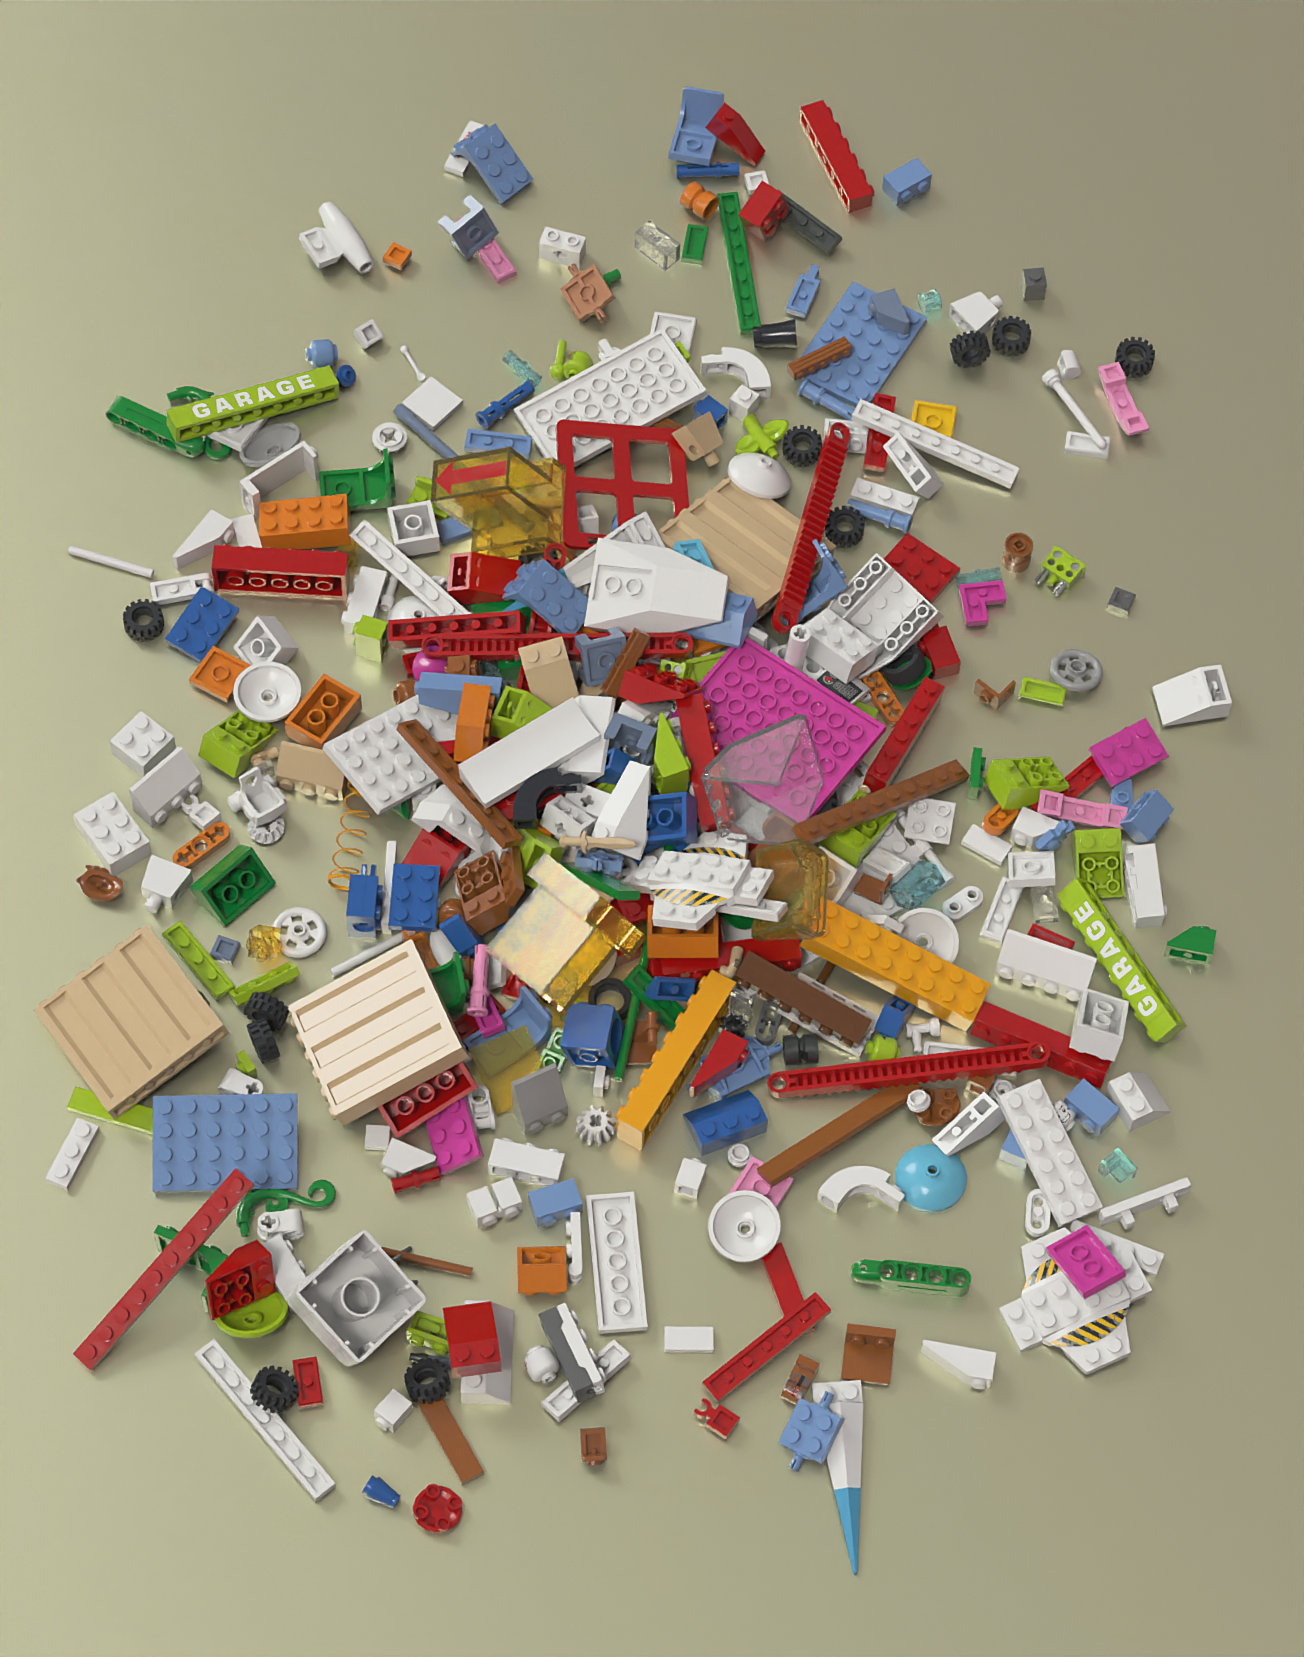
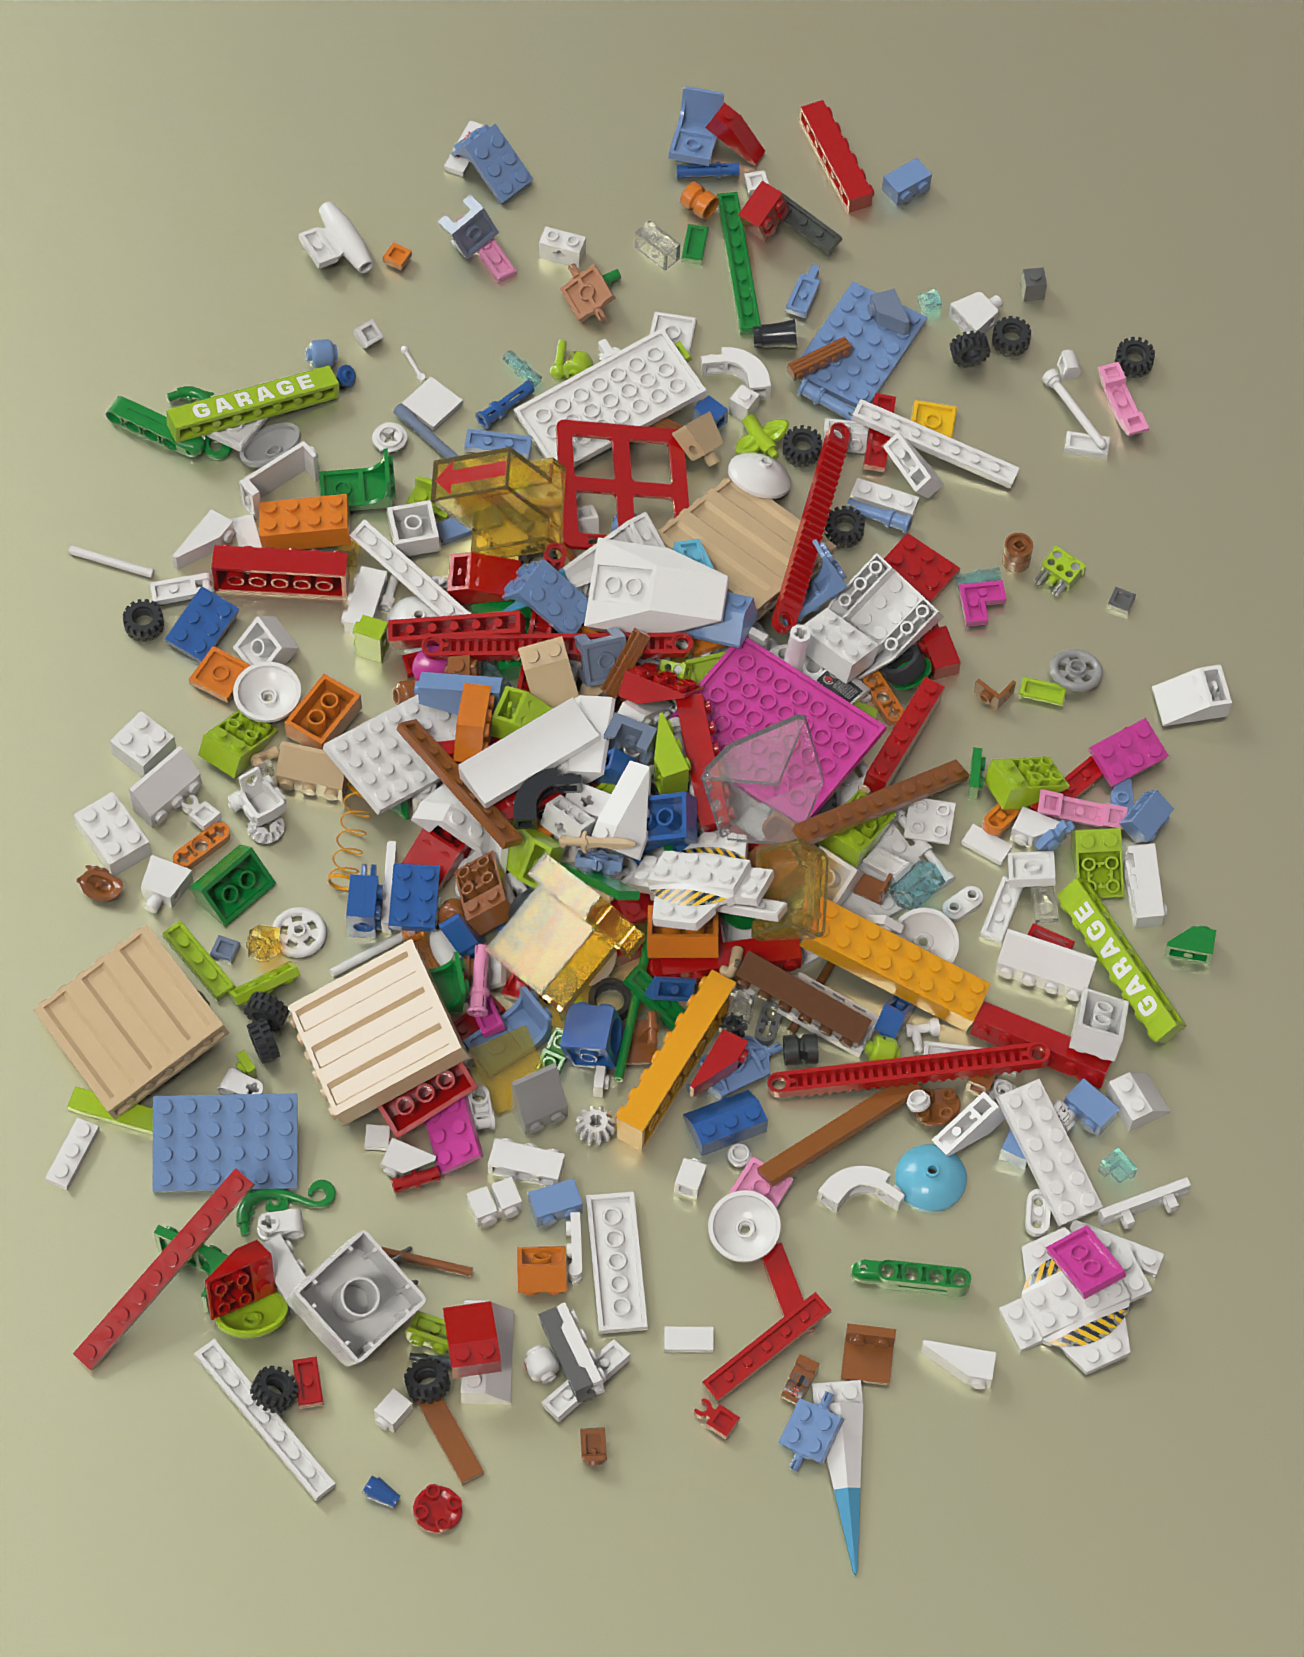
(512, 875): dark orange plate -> none

